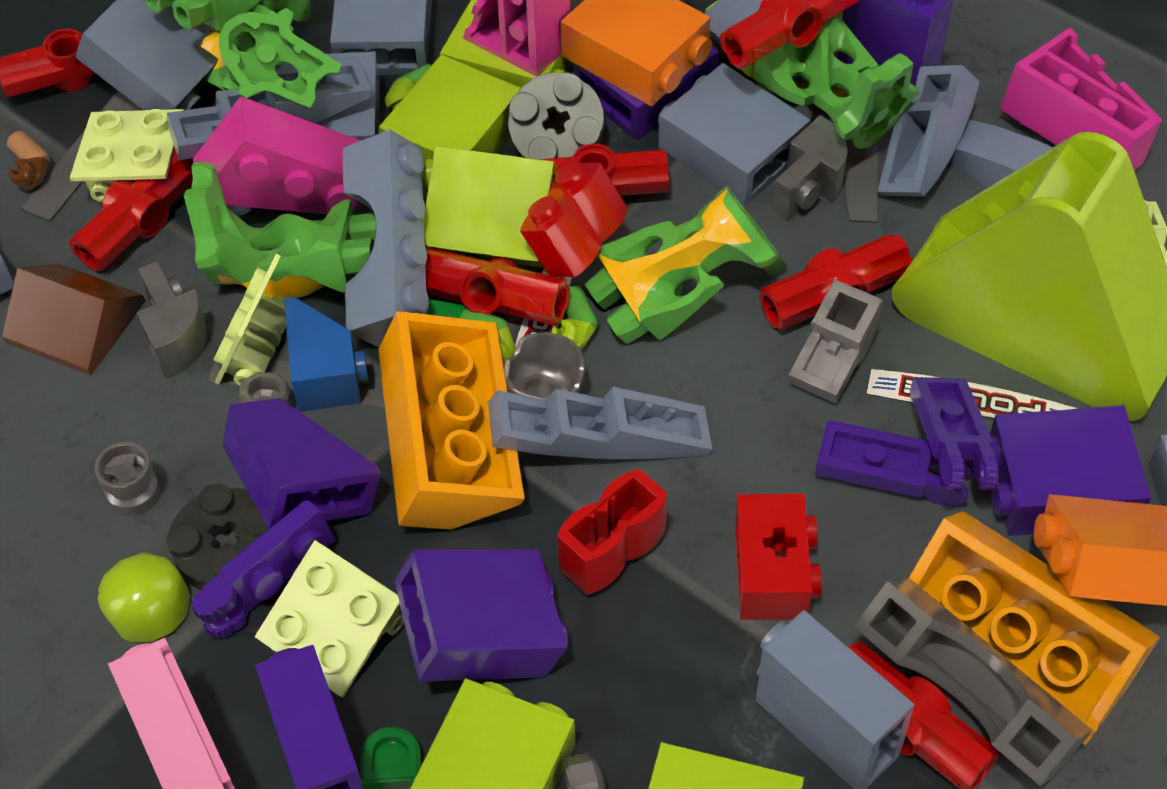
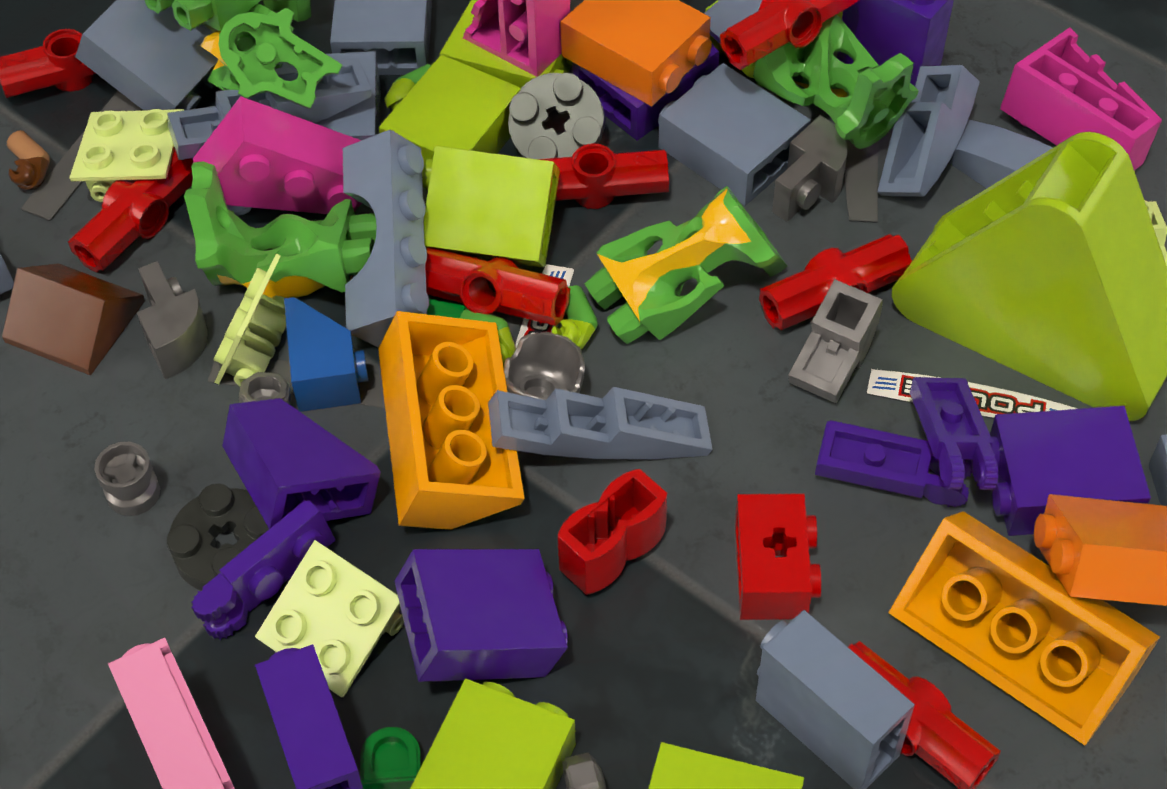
(144, 597): lime hair -> none
(574, 219): red brick -> none
(1013, 709): dark grey arch -> none

